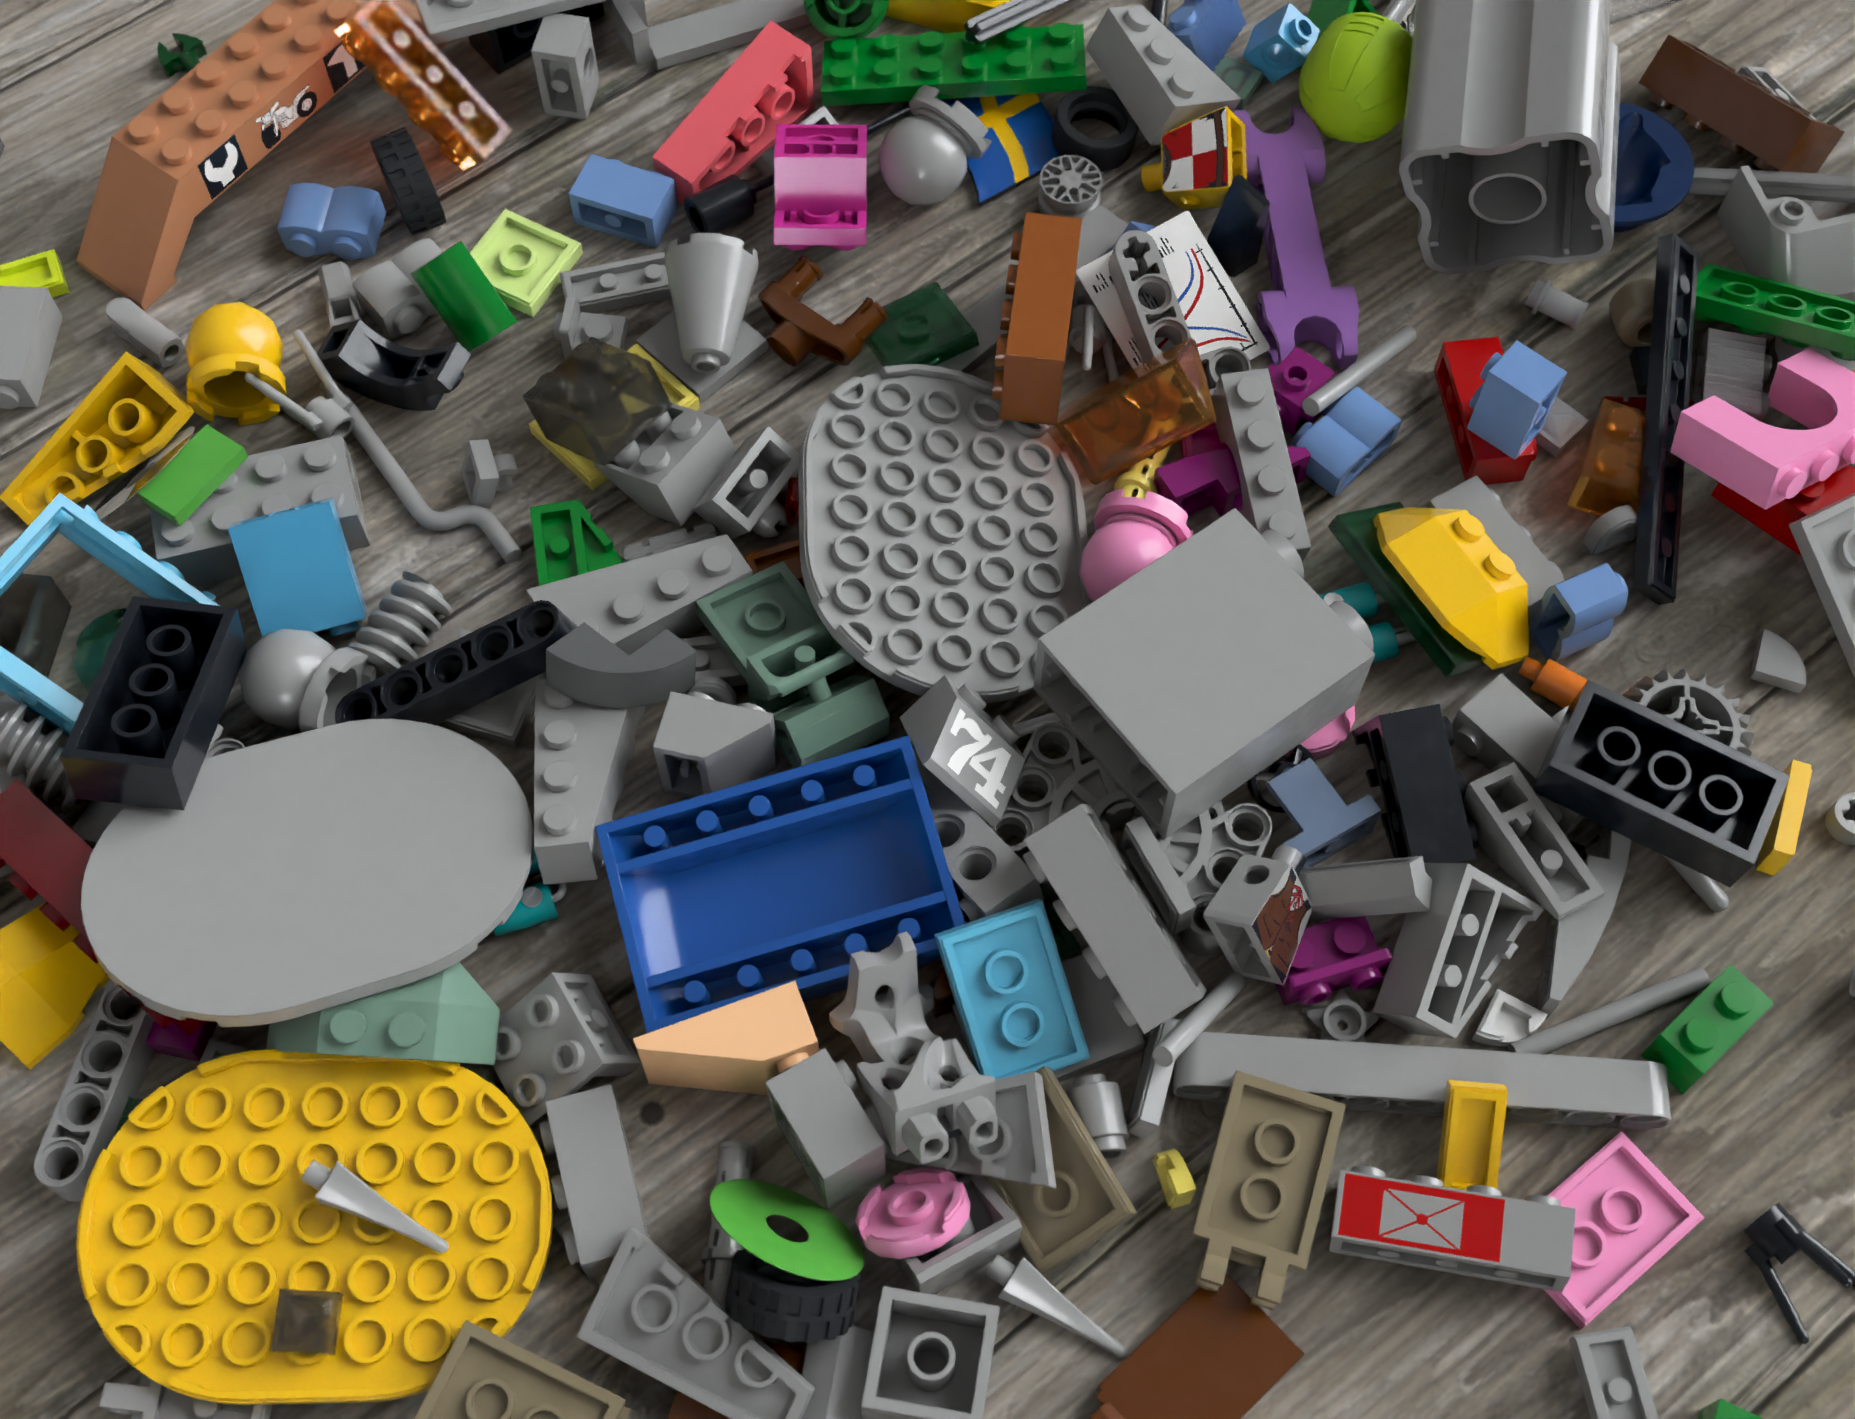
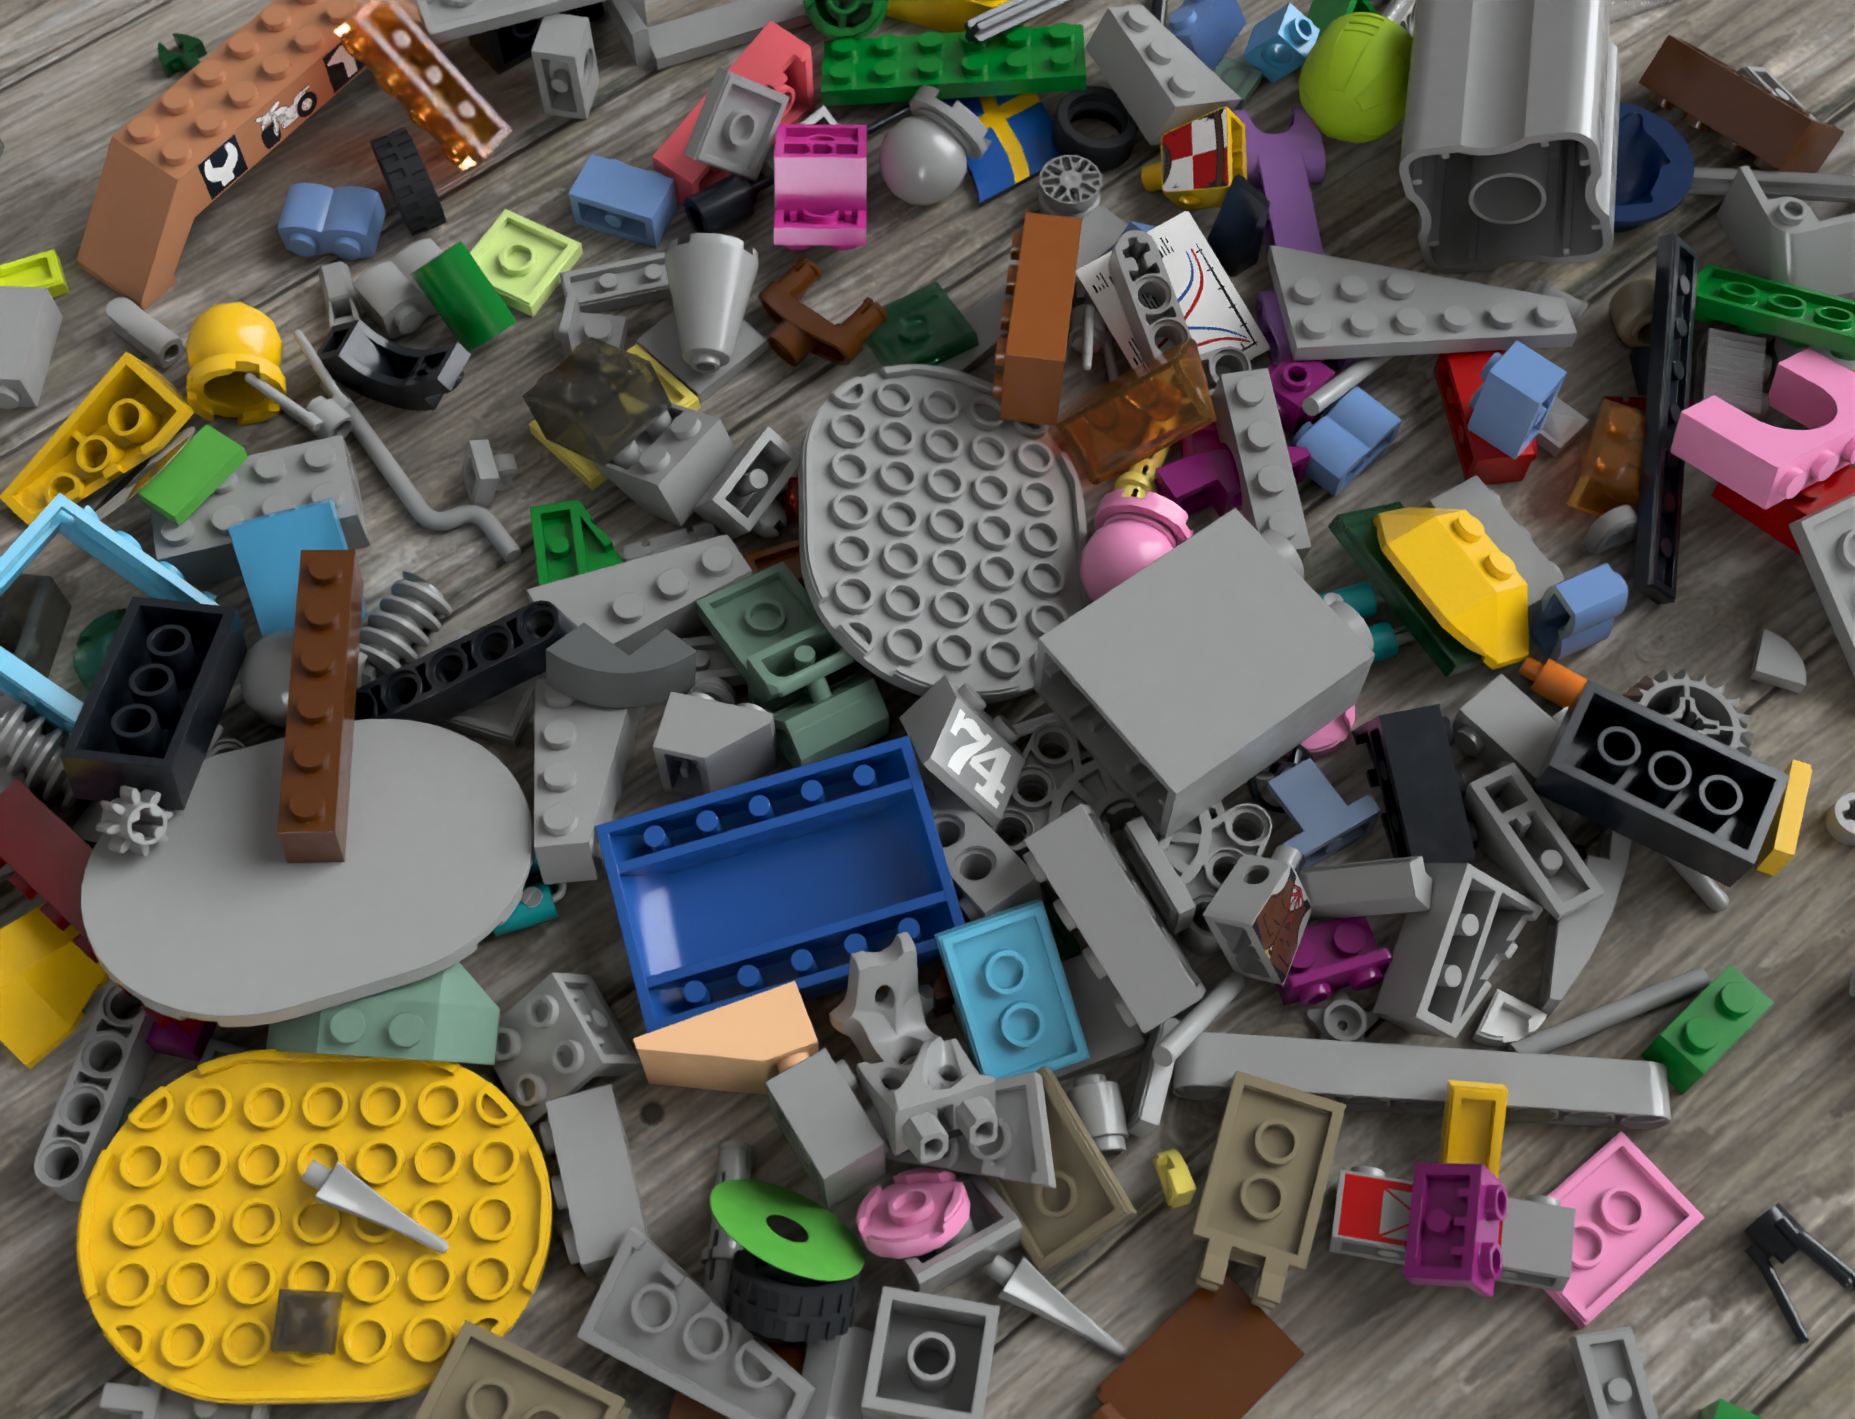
(134, 821): none -> light grey gear
(321, 708): none -> reddish brown brick
(736, 125): none -> light grey tile
(1376, 310): none -> light grey wing
(1455, 1227): none -> magenta bracket

